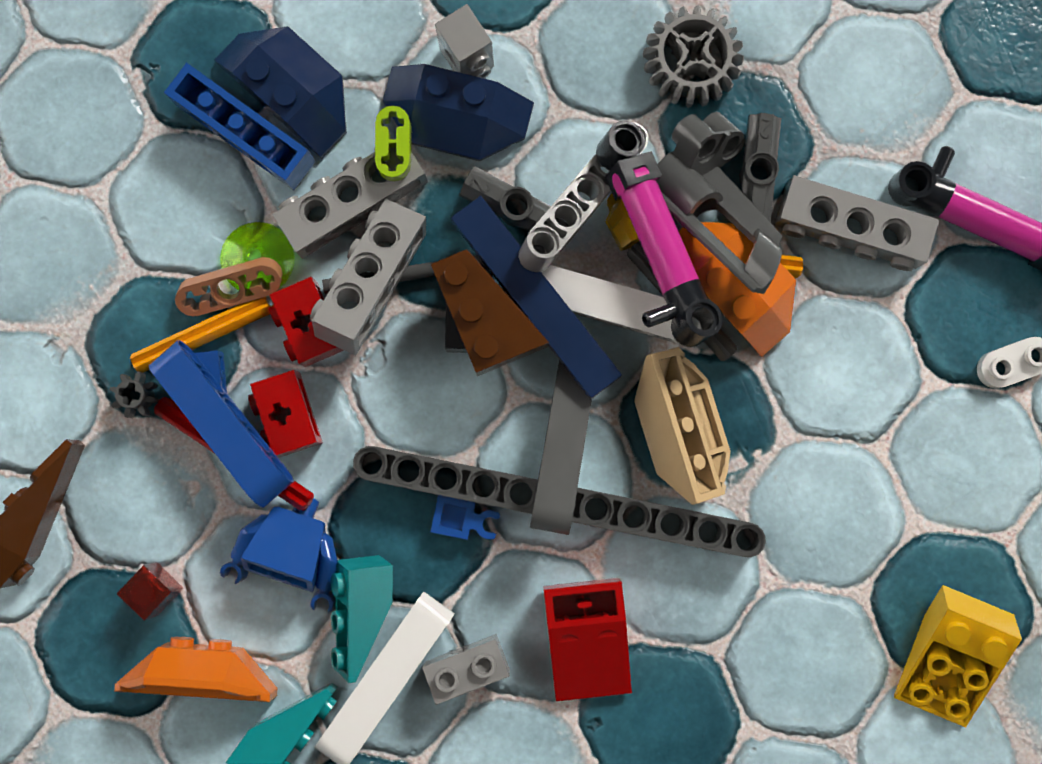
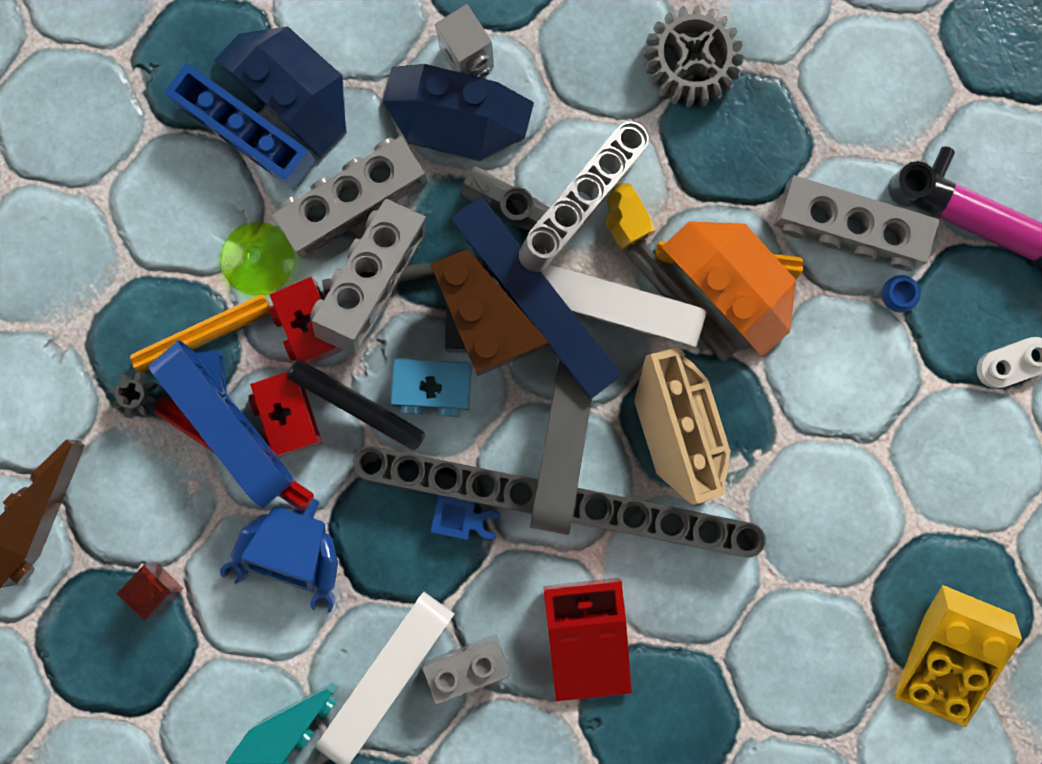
(199, 671): orange wedge -> none
(221, 300): nougat beam -> none
(355, 404): none -> black axle
(362, 602): teal slope -> none
(384, 143): lime beam -> none
(411, 376): none -> dark azure brick
(635, 182): piece -> none
(696, 184): dark grey panel -> none
(761, 150): dark grey piece -> none
(900, 293): none -> blue plate

